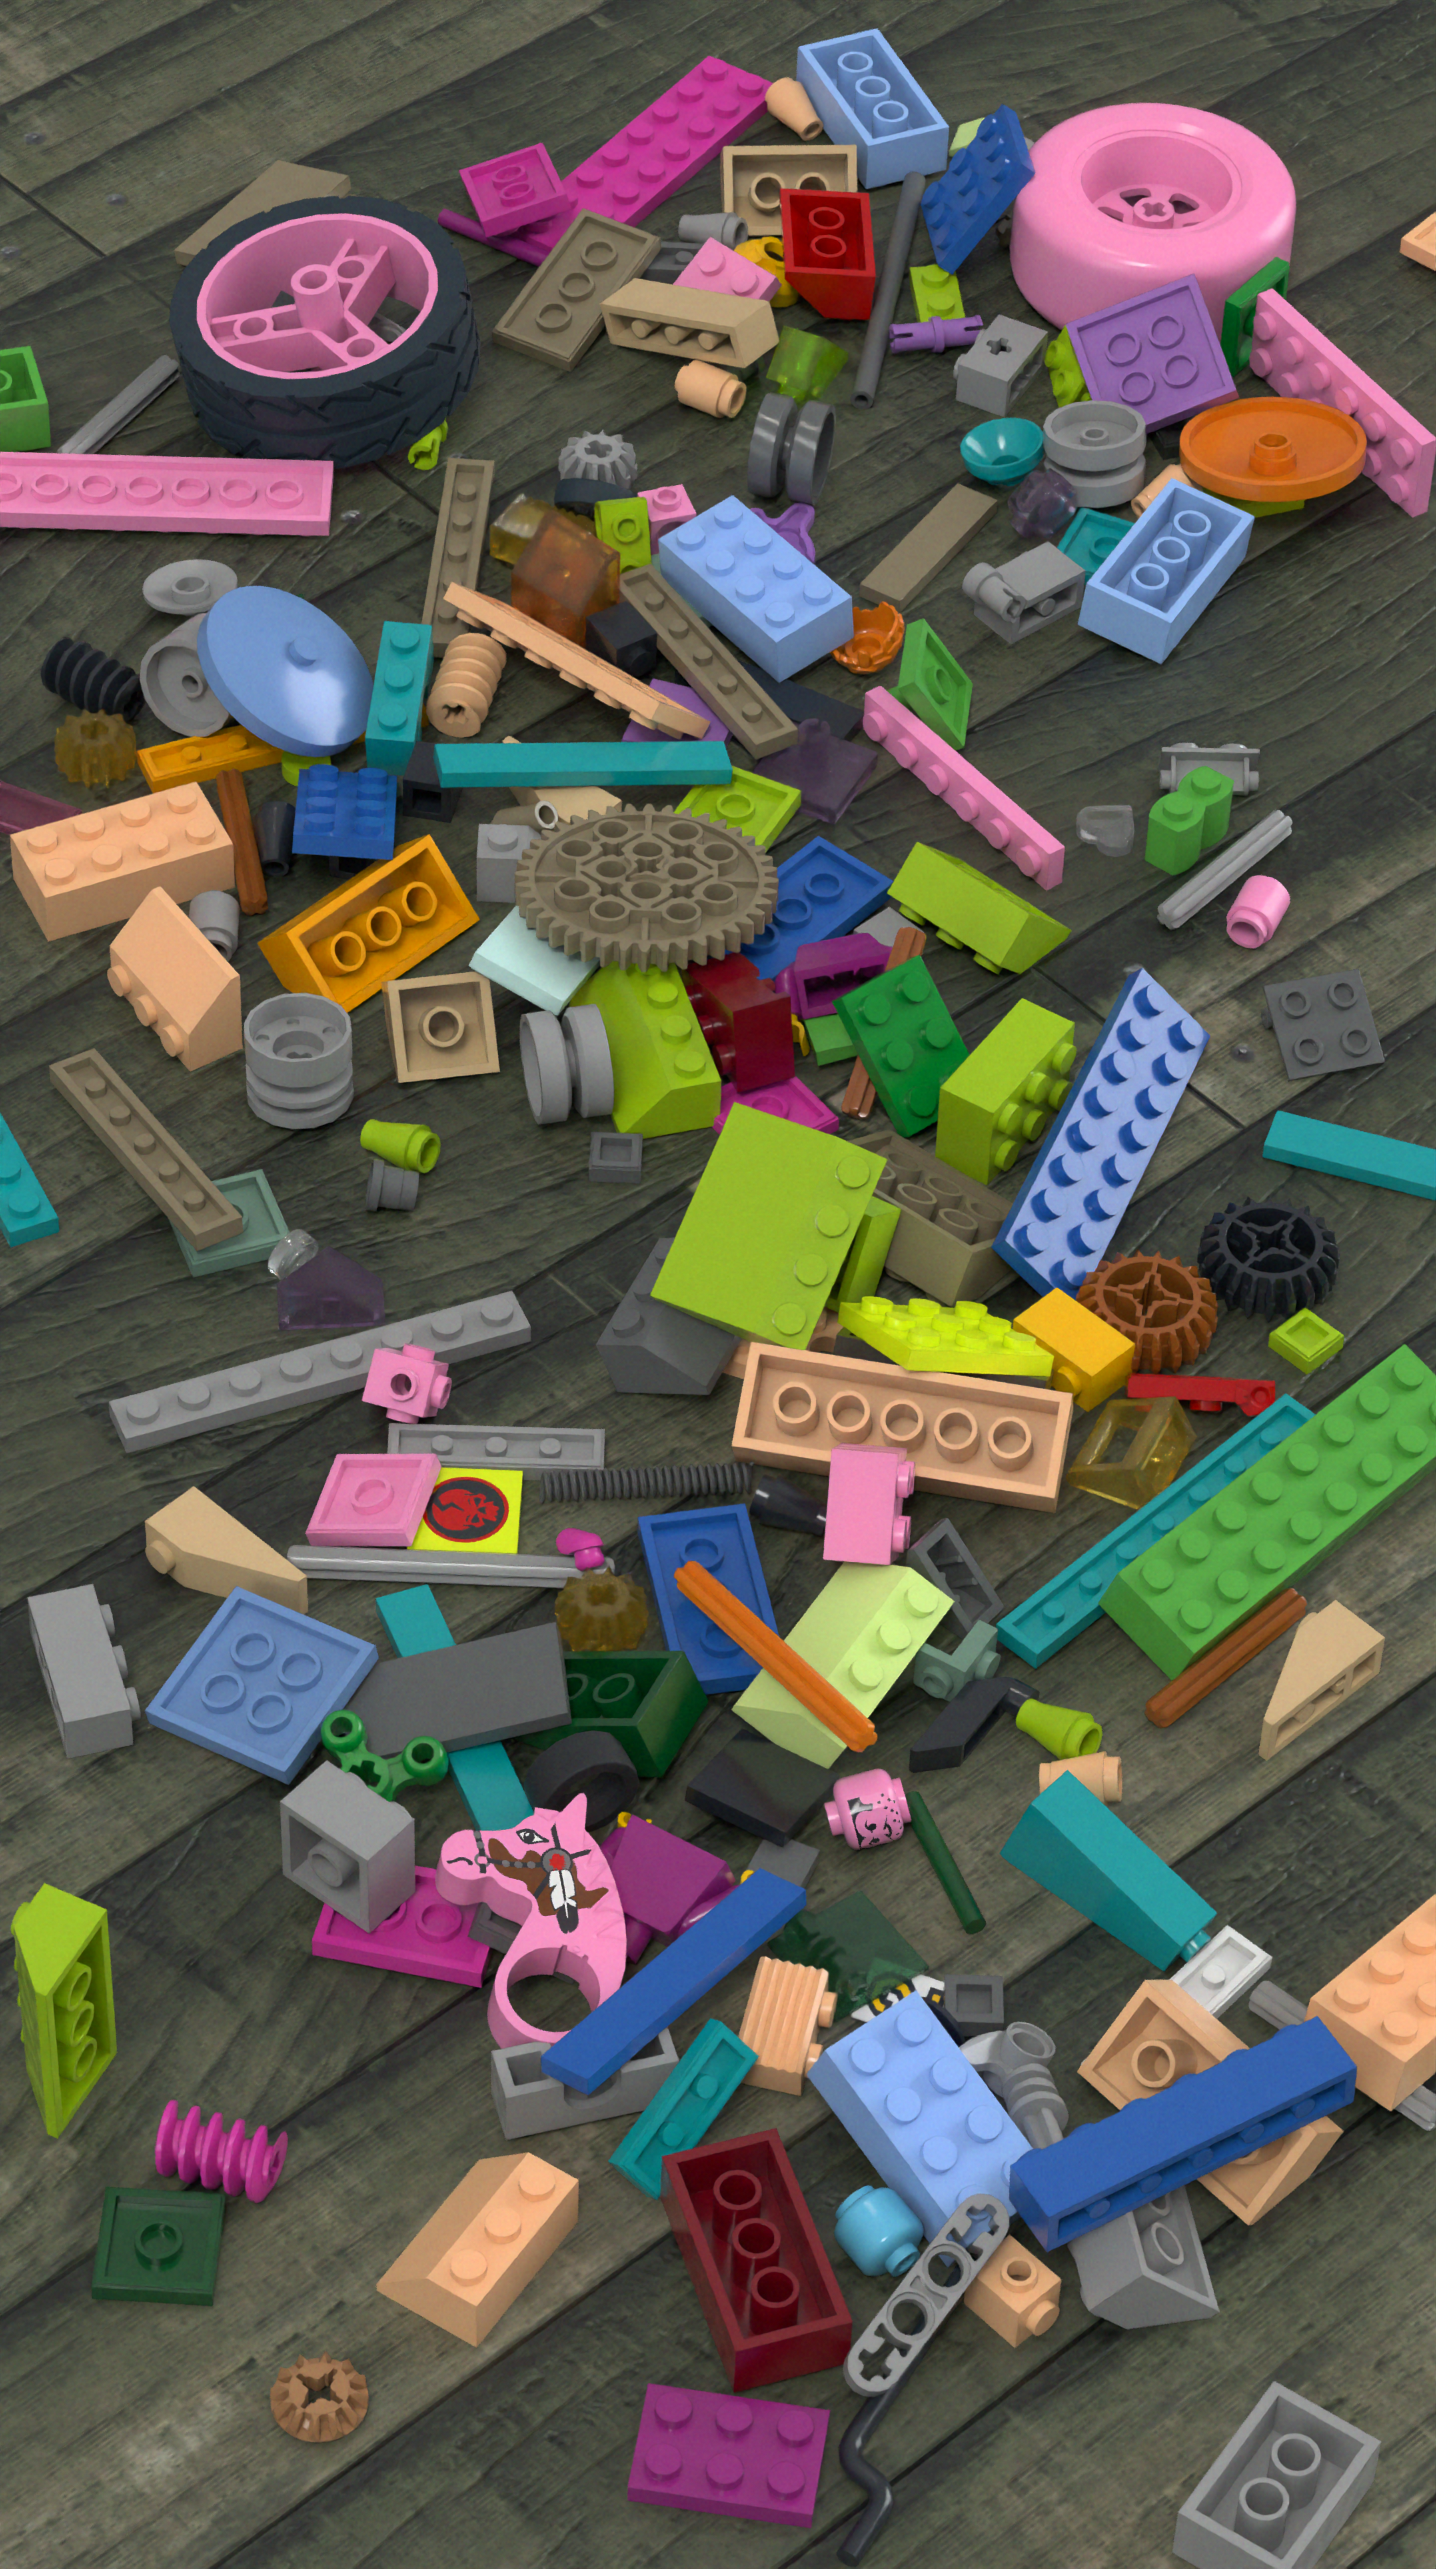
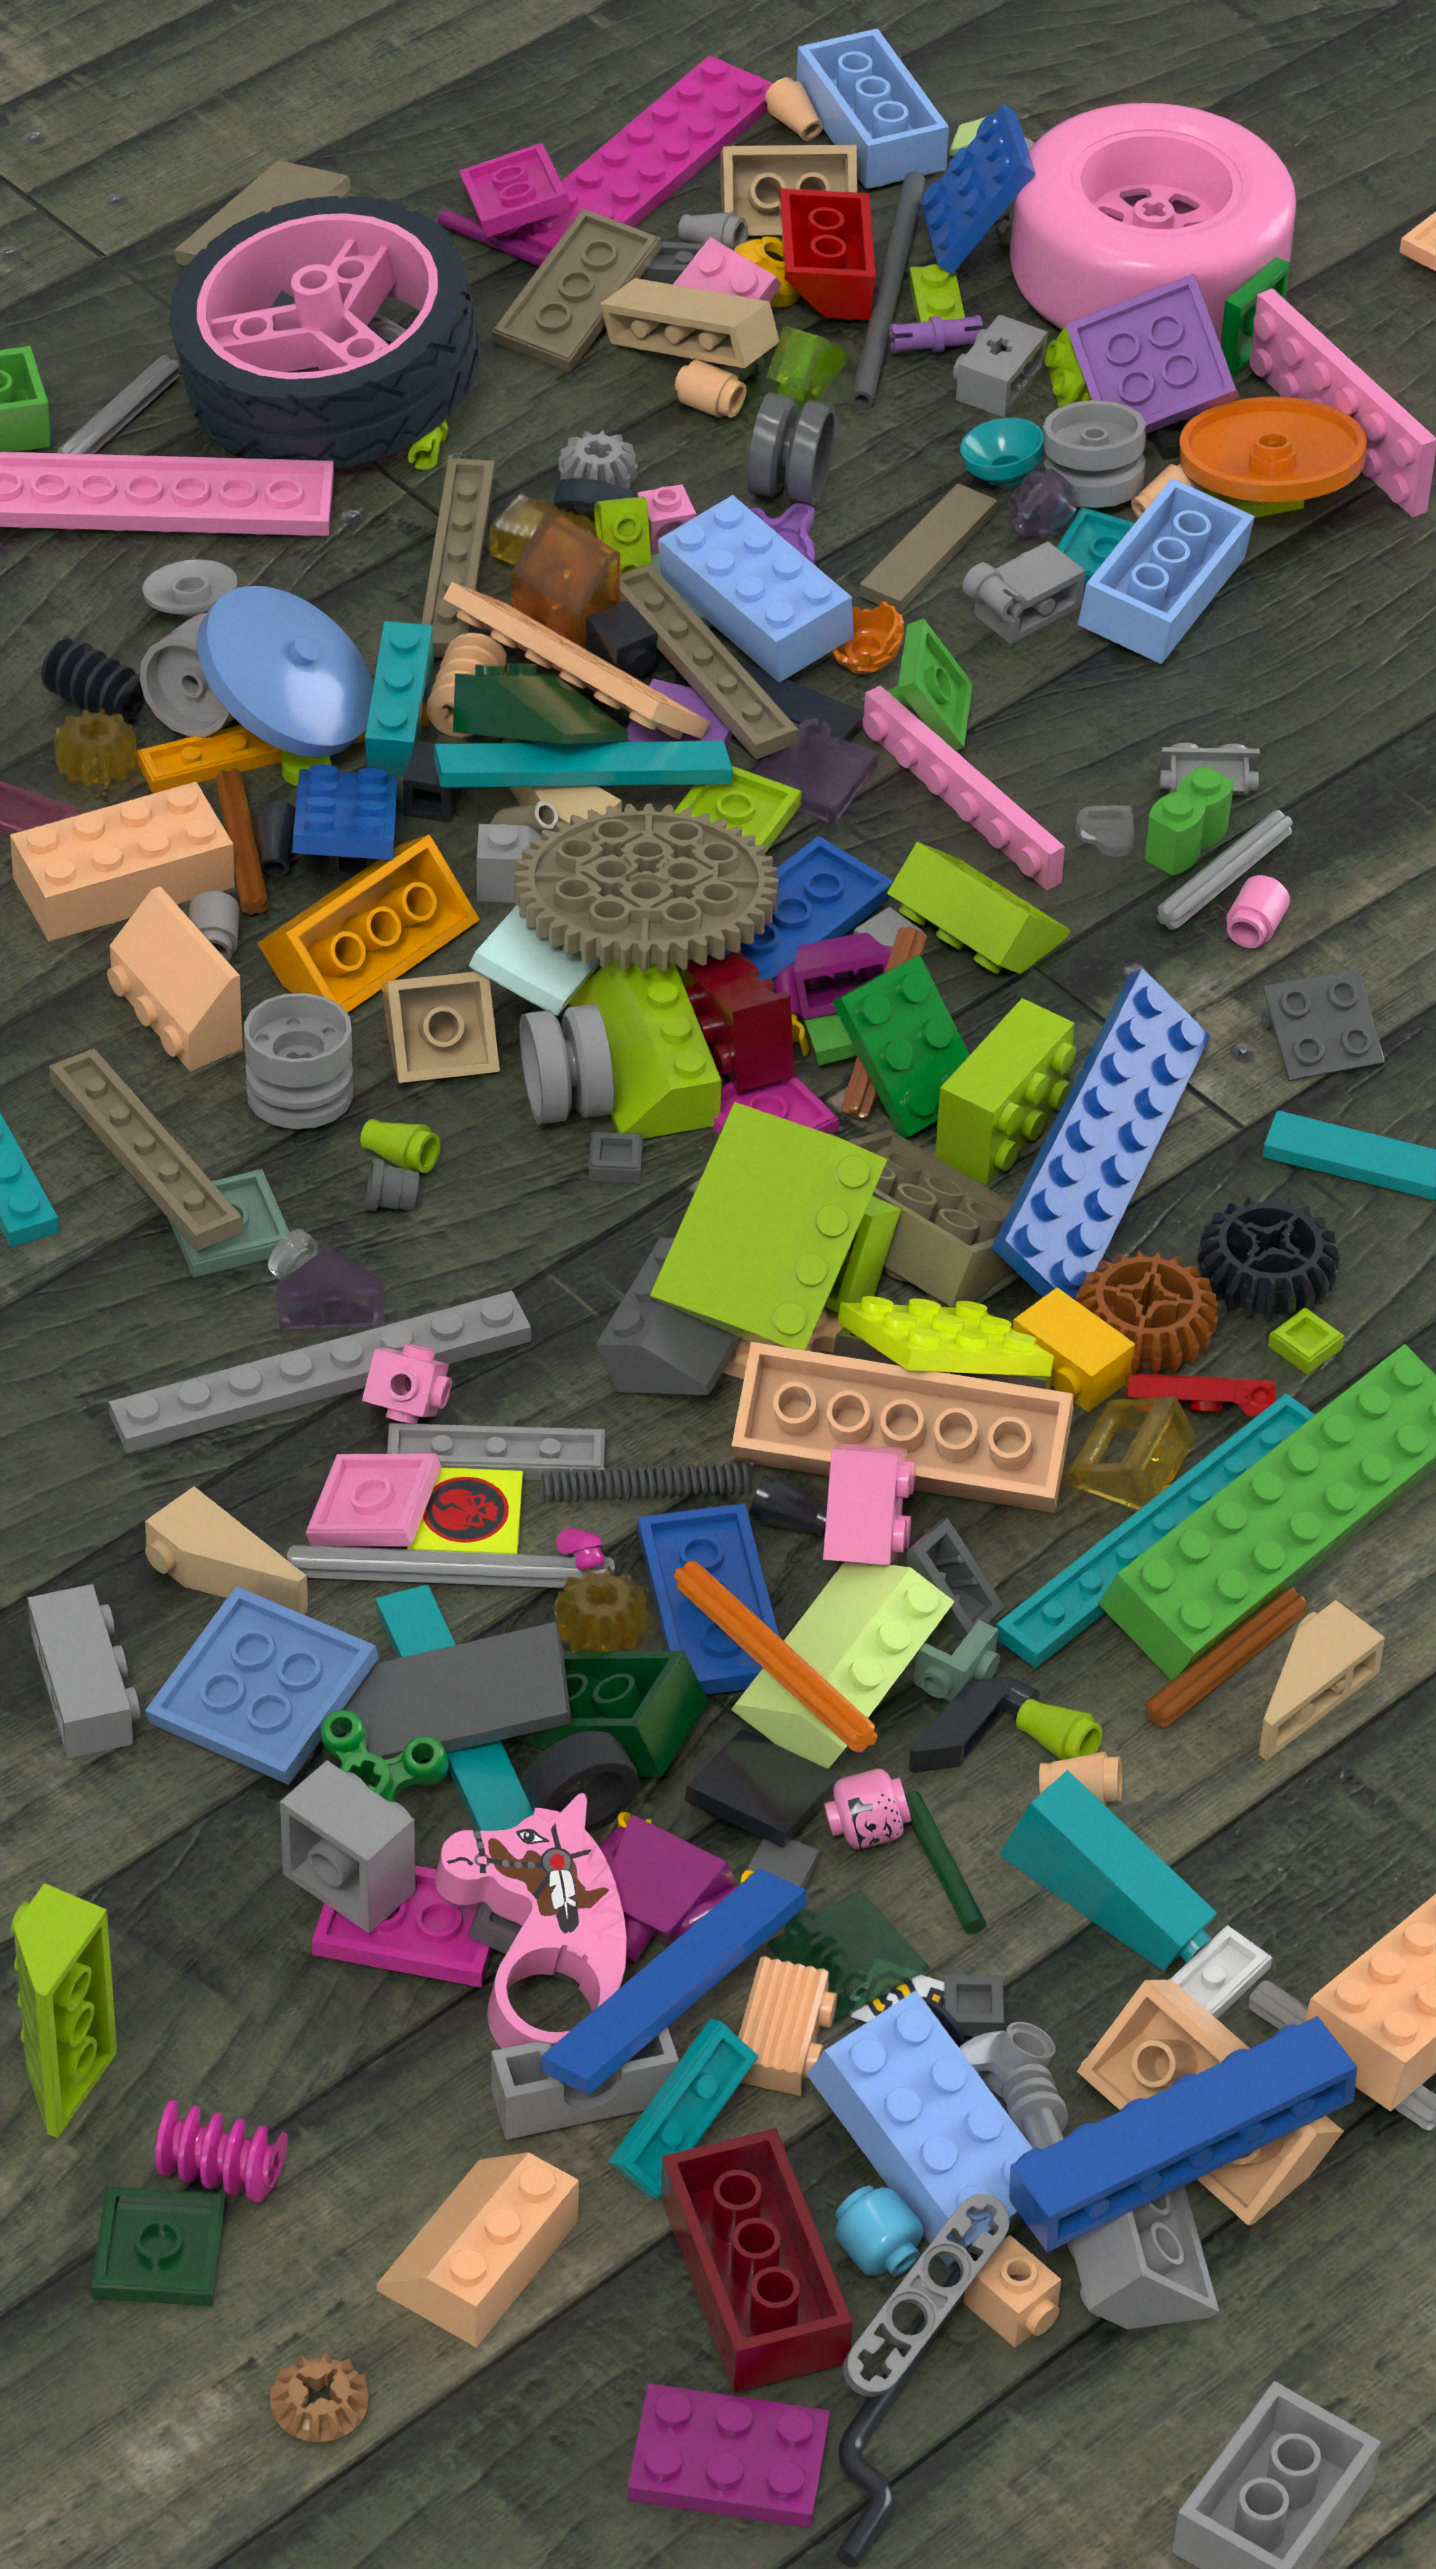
(528, 707): none -> dark green slope

